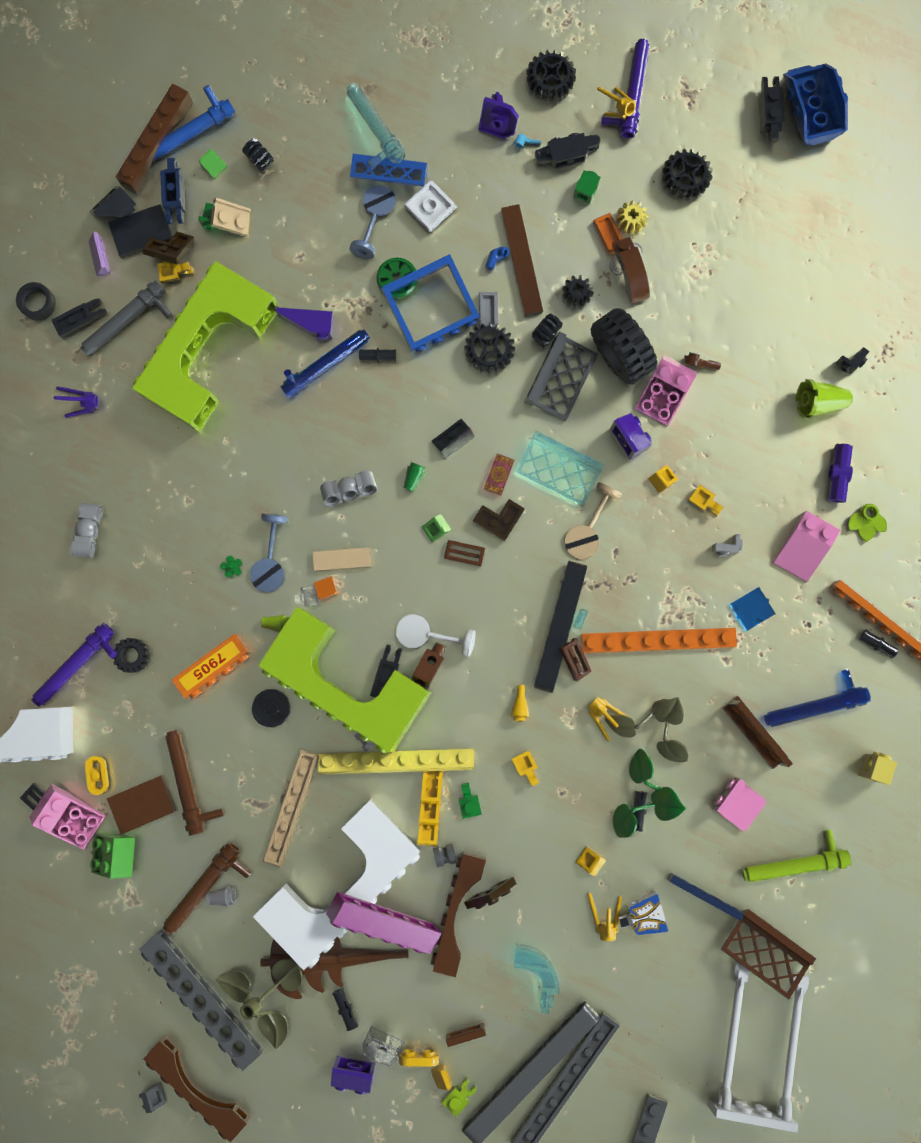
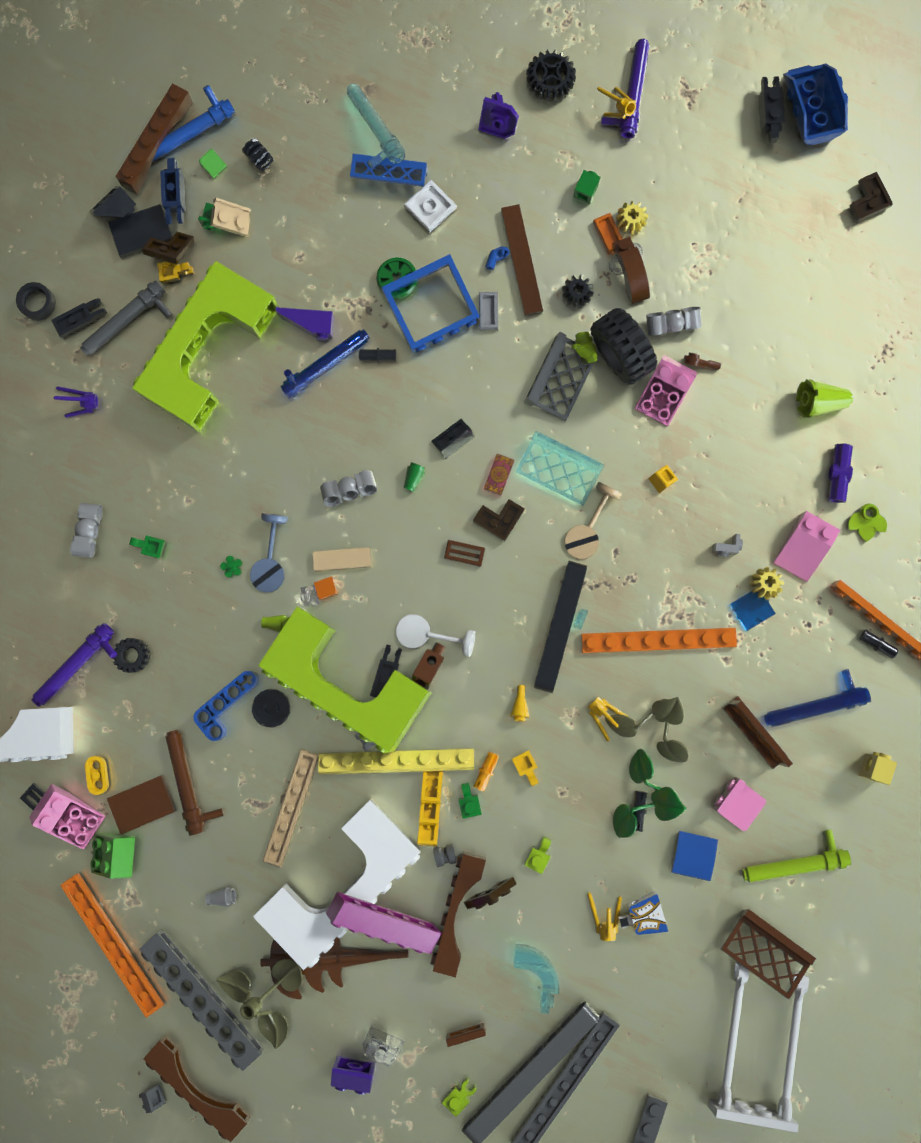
(98, 255): lavender slope -> none
(112, 945): none -> orange plate
(150, 546): none -> green plate
(211, 666): brick -> none
(220, 864): reddish brown cylinder -> none
(228, 702): none -> blue beam
(345, 1009): black pin -> none
(377, 201): sand blue piece -> none
(421, 1059): yellow plate -> none
(436, 527): bright green slope -> none
(441, 1077): yellow slope -> none
(483, 343): black gear -> none
(486, 771): none -> light orange axle
(522, 139): medium azure hand -> none
(538, 857): none -> lime plate
(547, 329): black gear -> none
(567, 150): black hinge -> none
(573, 661): reddish brown tile -> none
(585, 346): none -> lime animal
(590, 861): yellow slope -> none
(630, 435): dark purple slope -> none
(674, 320): none -> light grey piece
(690, 164): black gear -> none
(694, 856): none -> blue slope
(703, 499): yellow plate -> none
(705, 896): dark blue tile -> none
(771, 578): none -> light yellow gear
(851, 365): black bracket -> none
(875, 198): none -> dark brown plate

